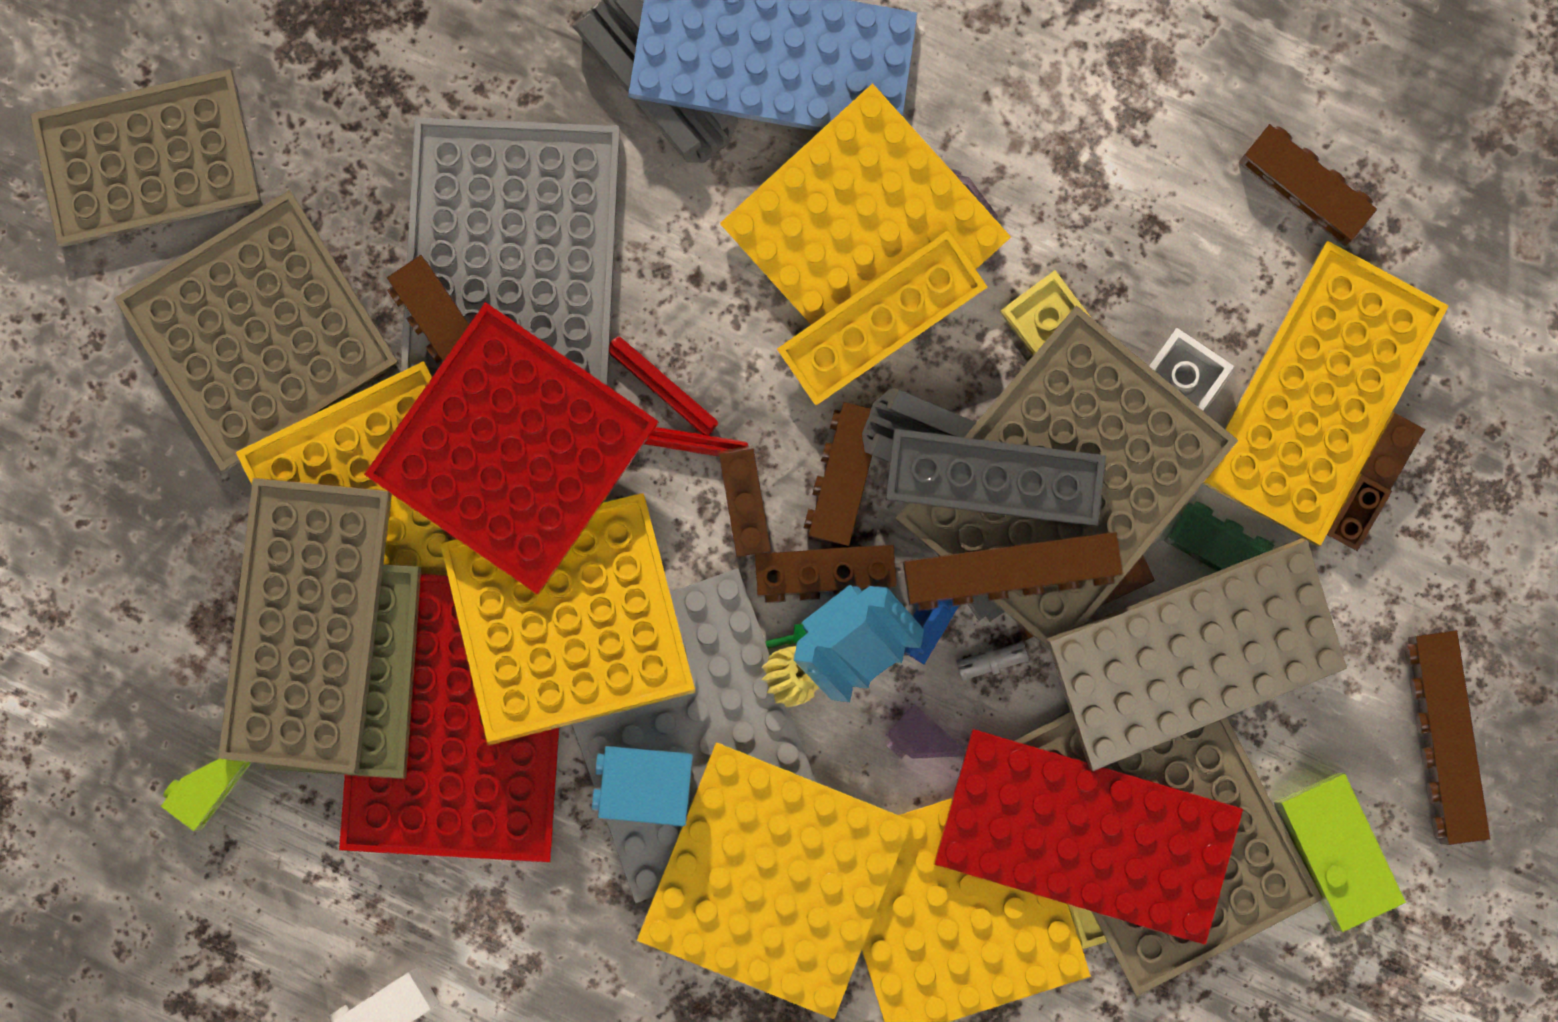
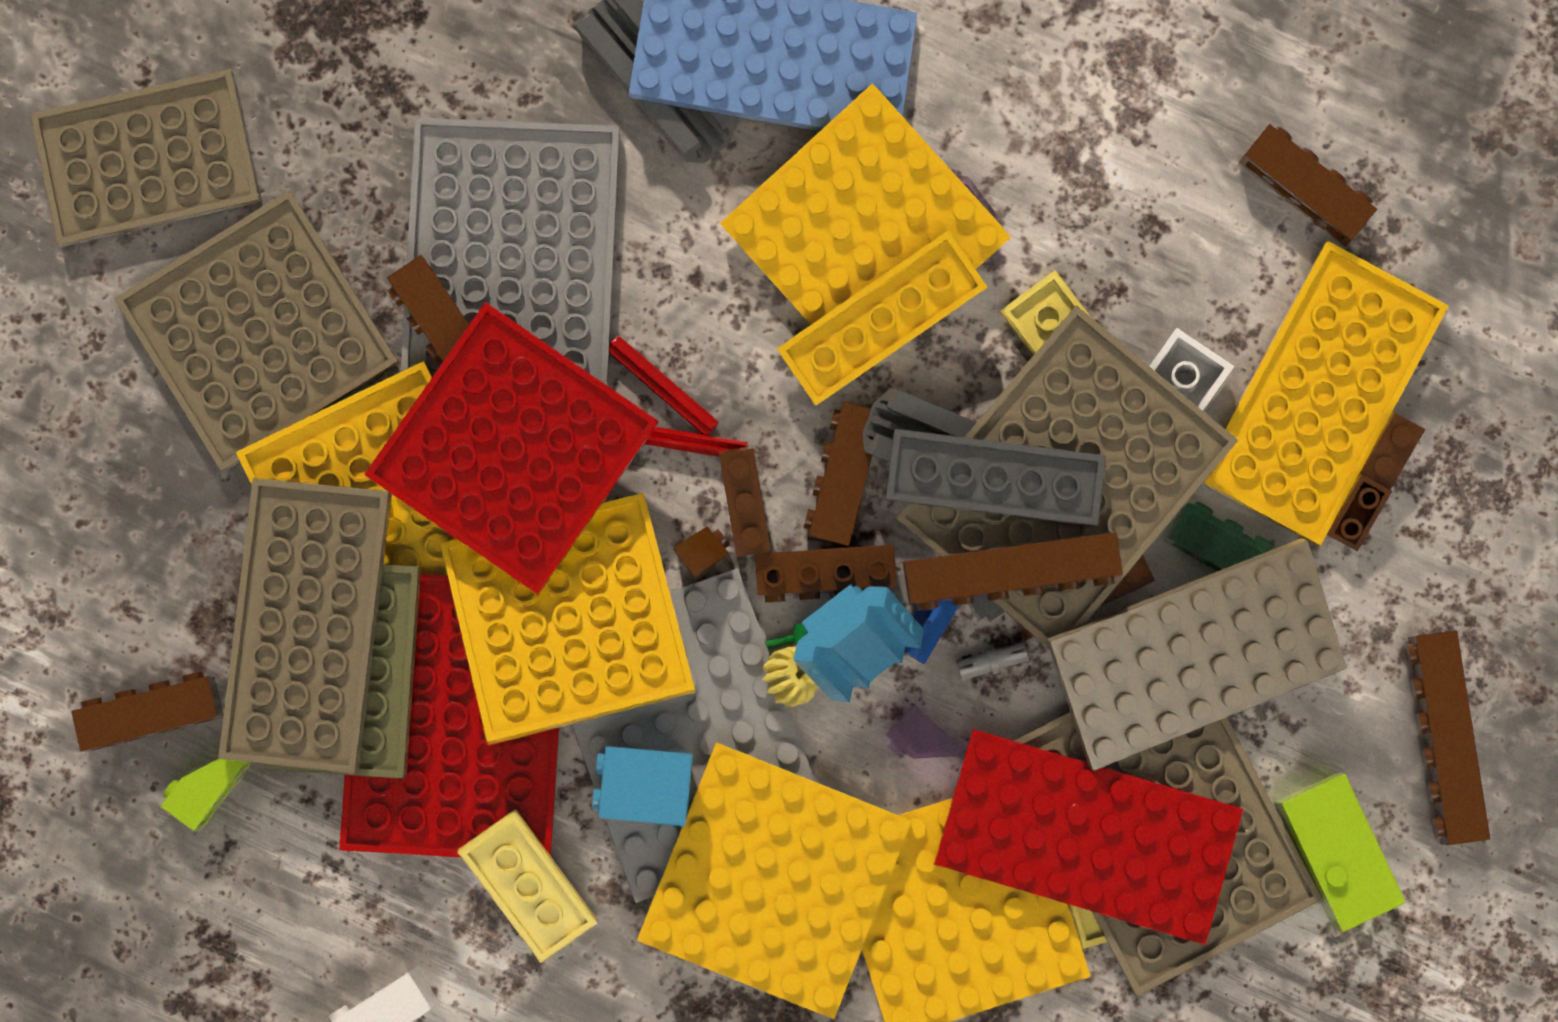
(147, 713): none -> reddish brown brick
(527, 886): none -> light yellow tile
(702, 551): none -> reddish brown slope

